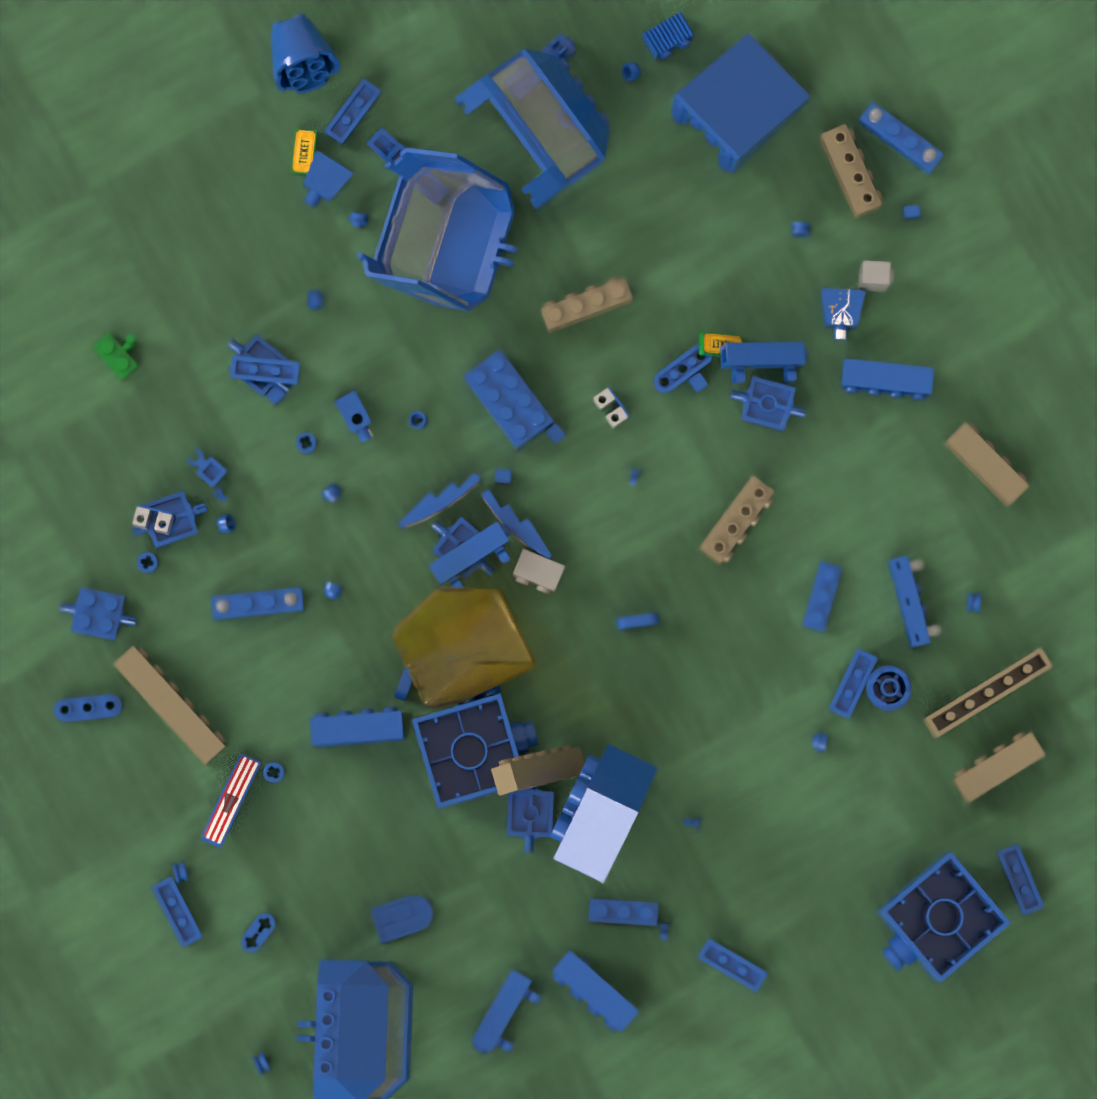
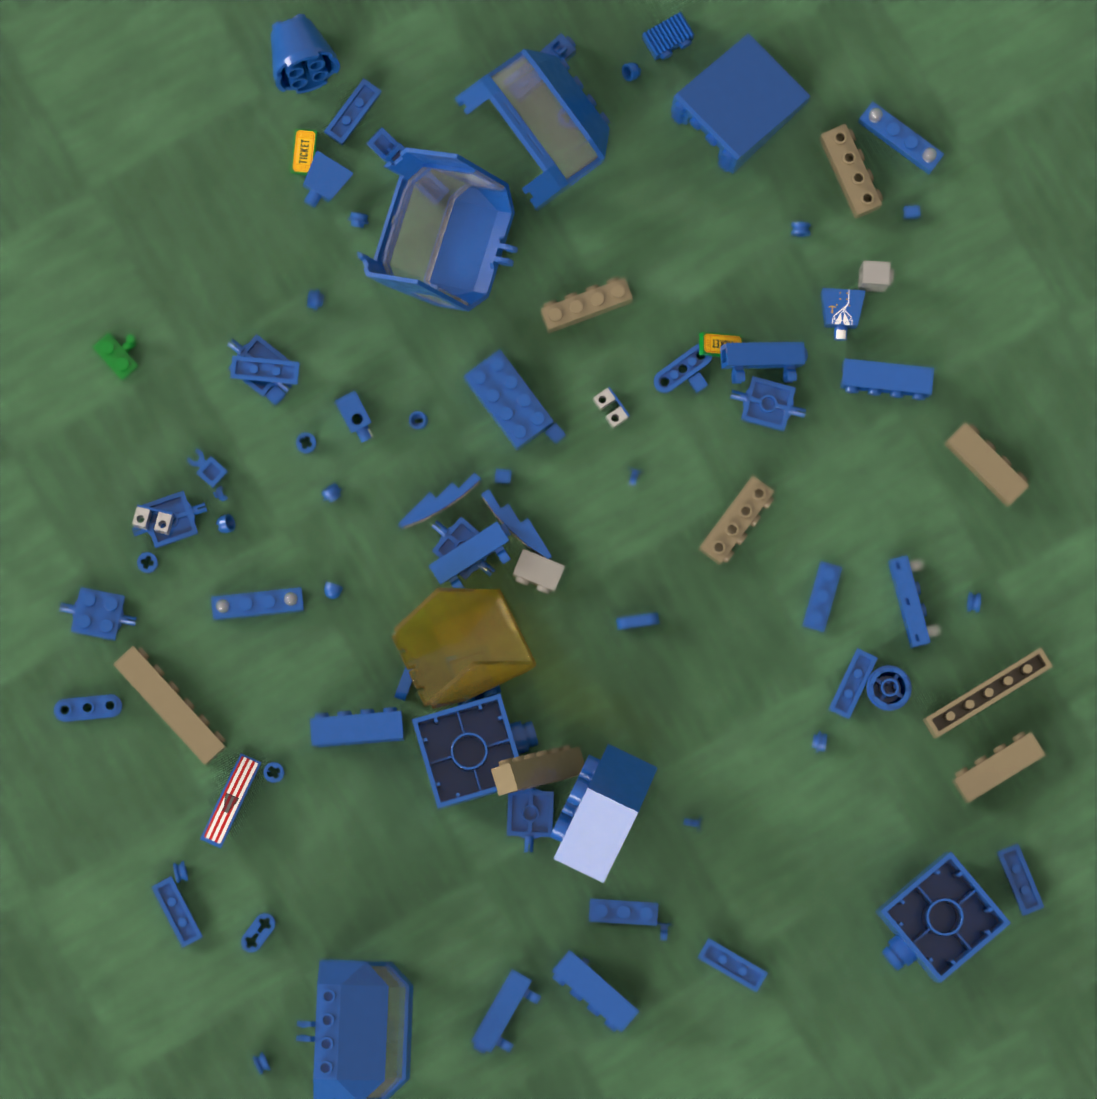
(401, 917): blue window -> none

